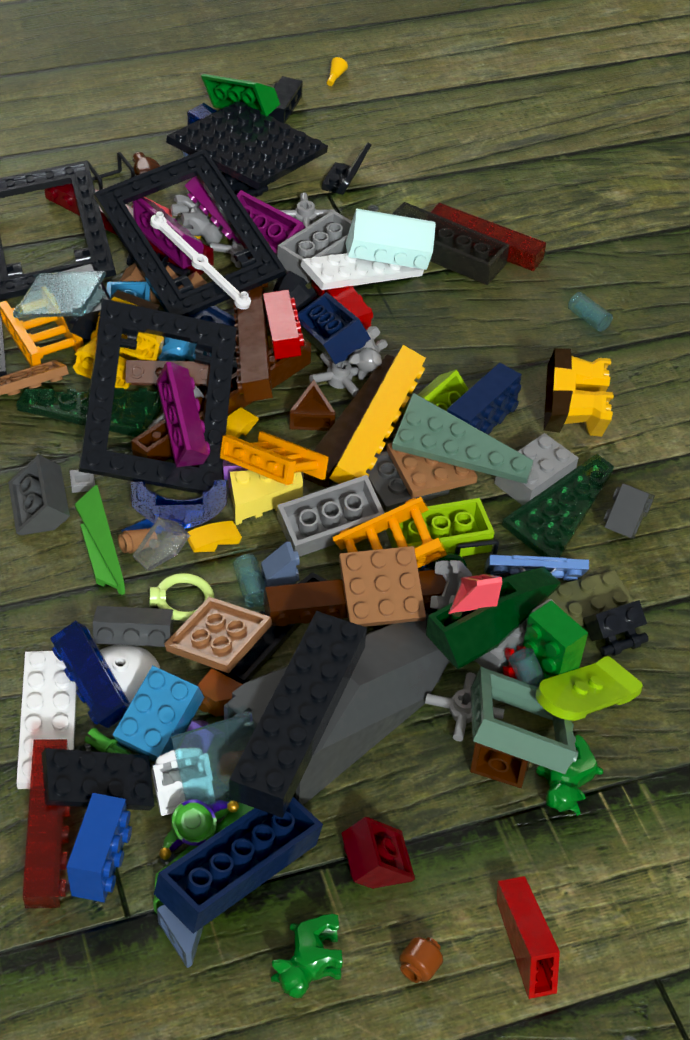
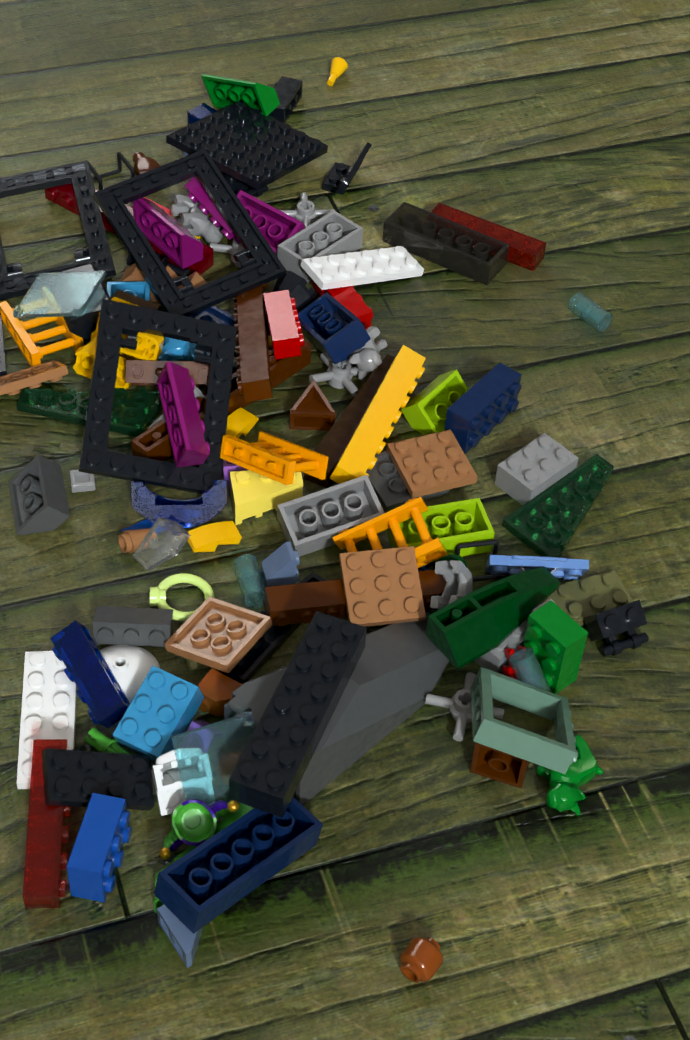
(99, 541): bright green wedge -> none
(241, 300): white piece -> none
(310, 958): green animal -> none
(377, 854): dark red slope -> none
(390, 239): light aqua slope -> none
(447, 439): sand green wing -> none
(477, 593): coral slope -> none
(529, 937): red slope -> none
(577, 393): yellow piece -> none
(588, 689): lime piece -> none
(628, 510): dark grey brick -> none

